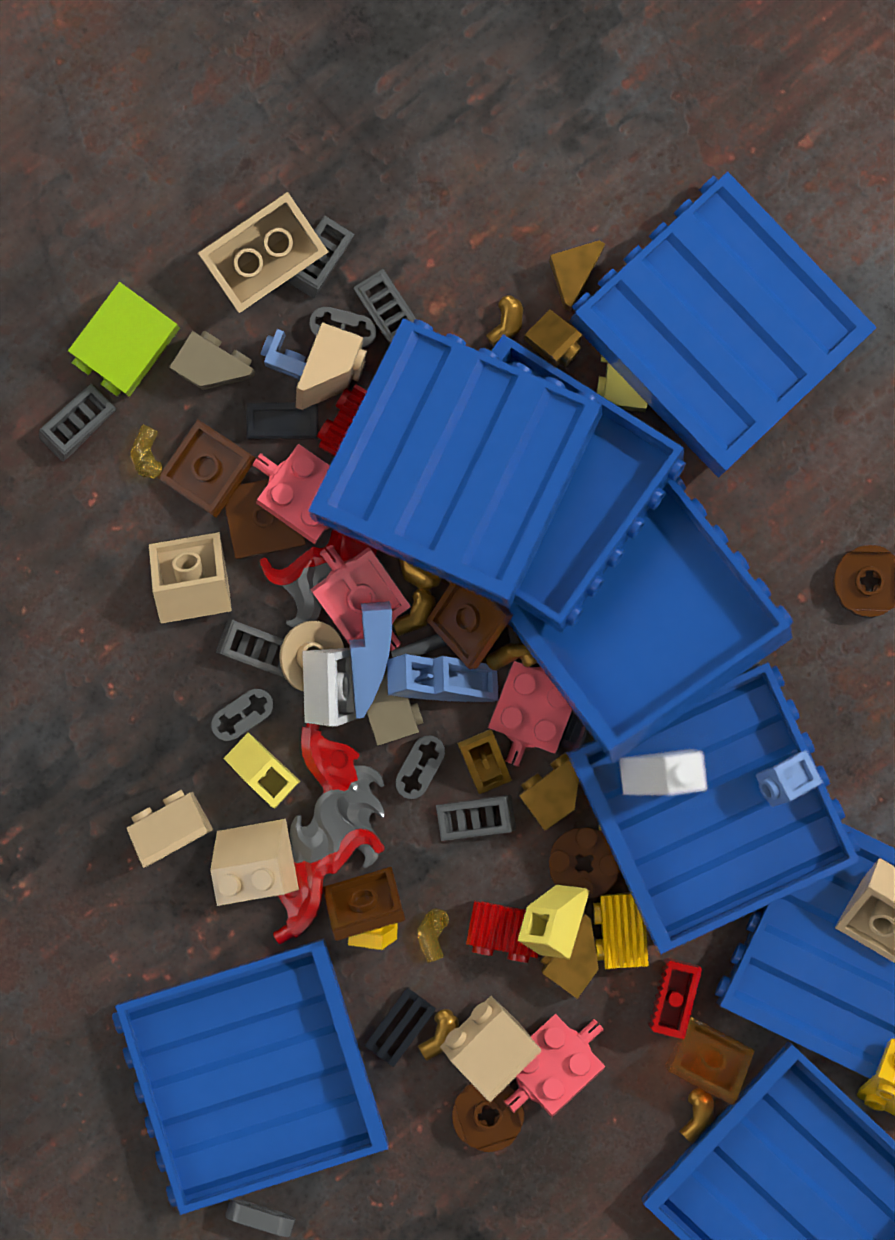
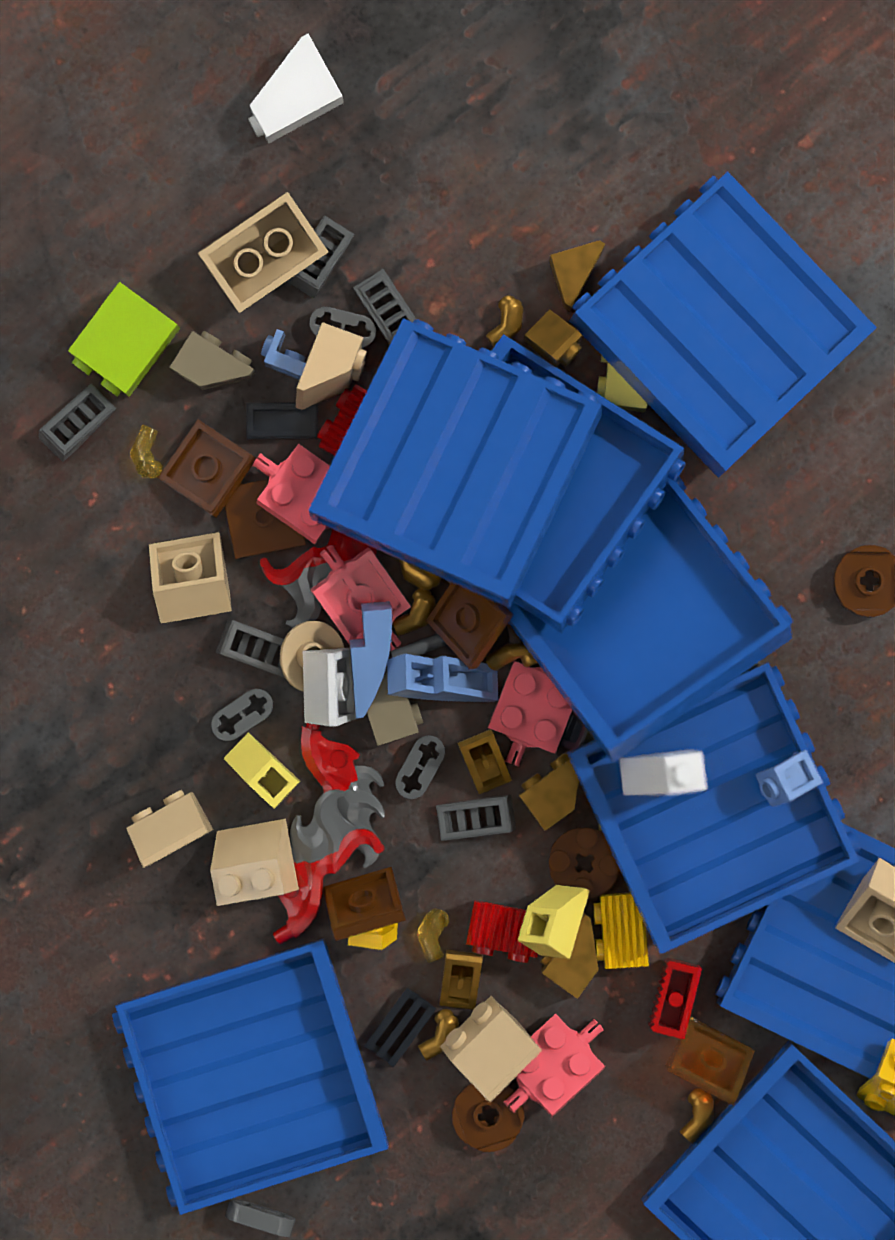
(295, 93): none -> white slope
(460, 979): none -> pearl gold slope

